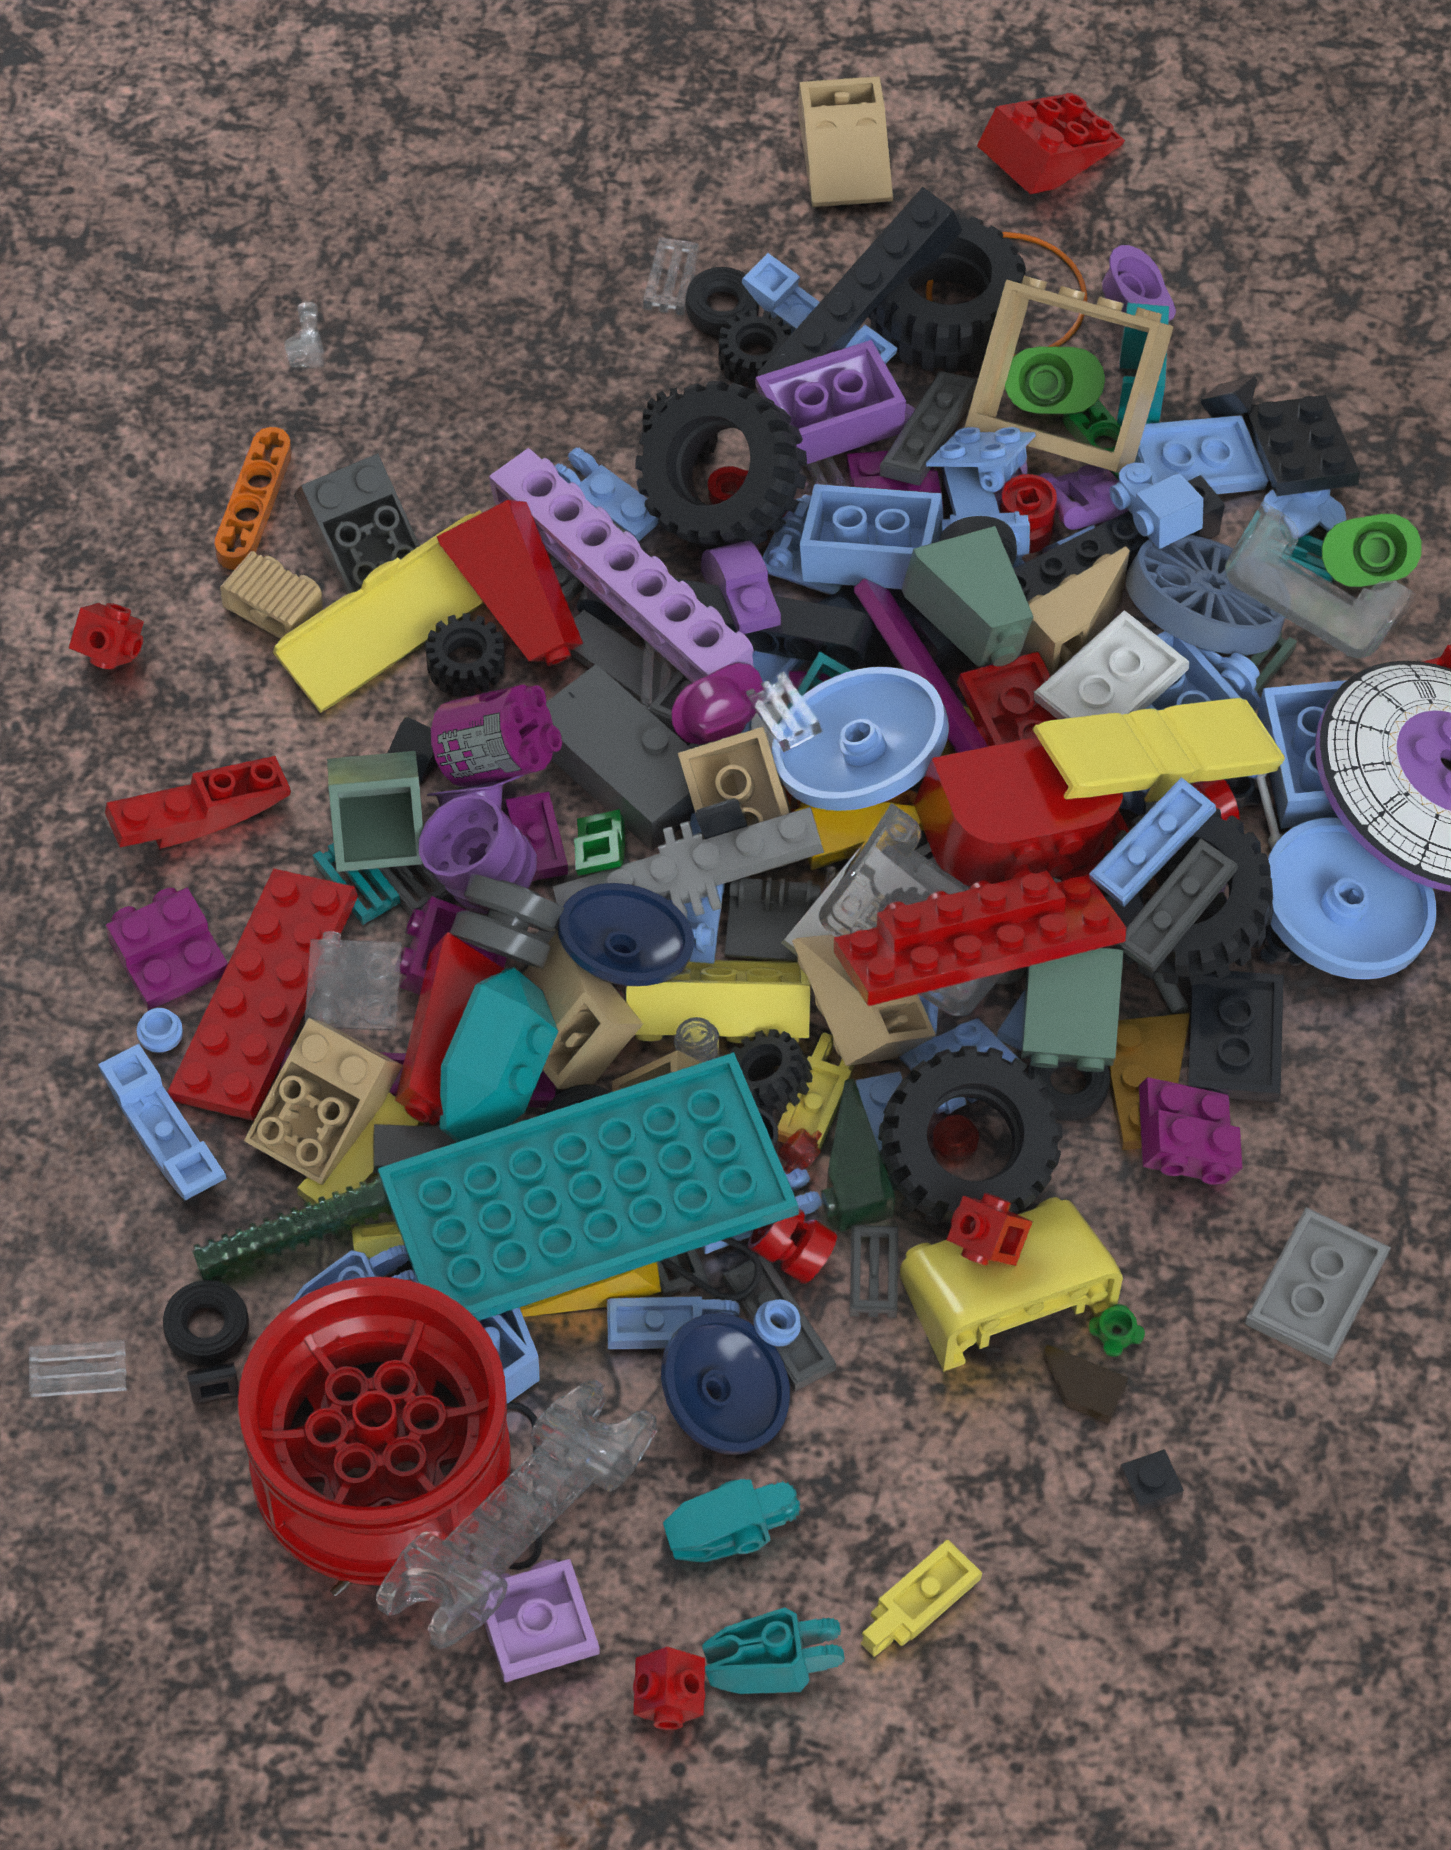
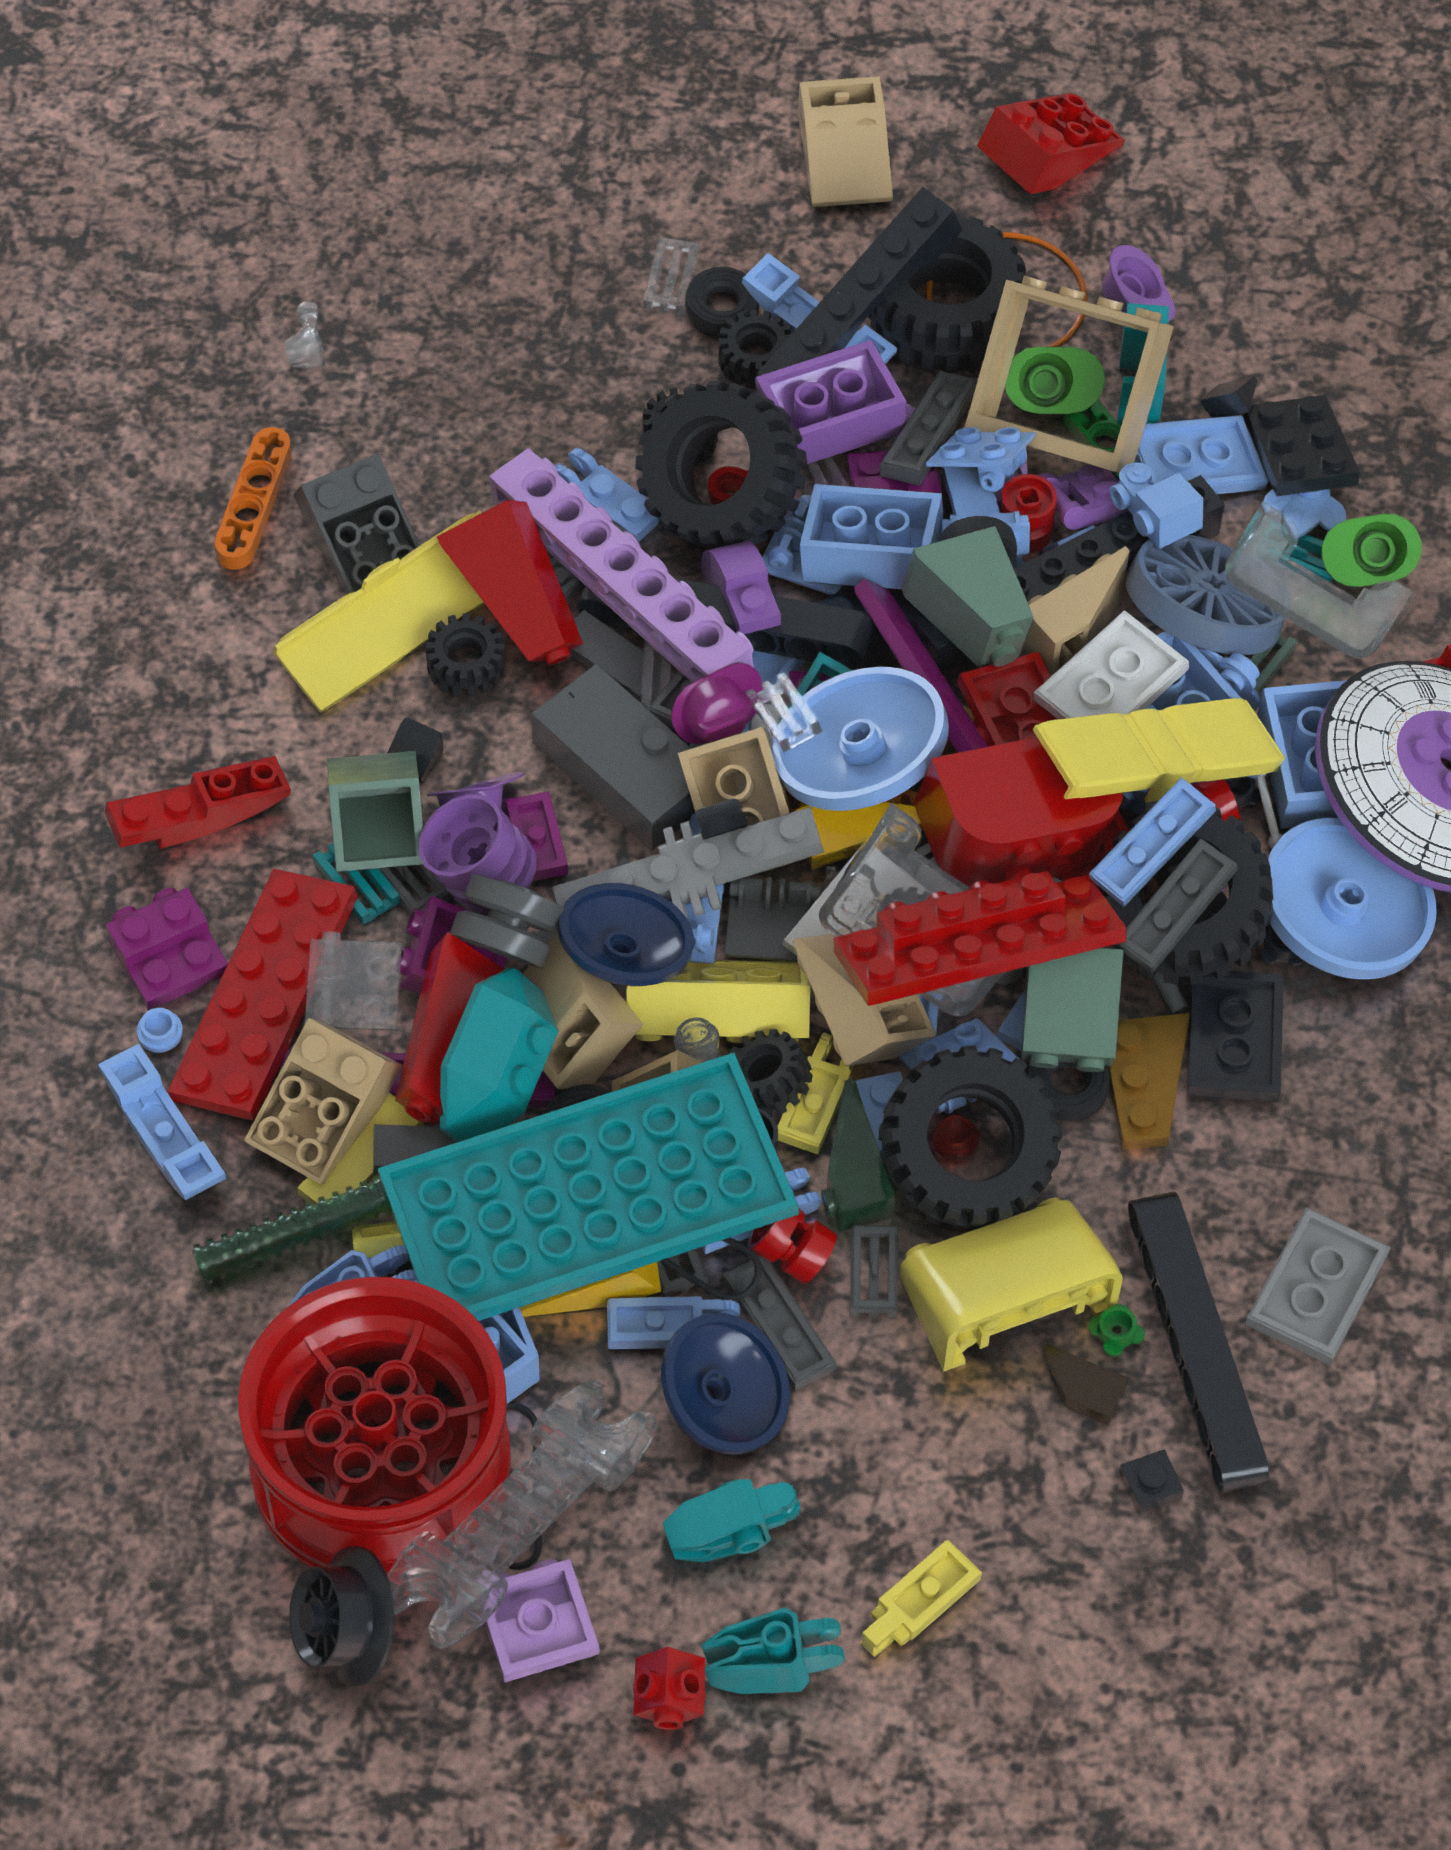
(77, 1384): clear tile -> none
(107, 635): red brick -> none
(211, 1349): black tyre -> none
(213, 1382): black slope -> none
(270, 595): tan brick -> none
(344, 1616): none -> black piece
(494, 735): magenta cylinder -> none
(599, 842): green slope -> none
(784, 1314): light blue plate -> none
(800, 1150): clear red plate -> none
(988, 1230): red brick -> none
(1188, 1132): magenta plate -> none
(1198, 1343): none -> black beam

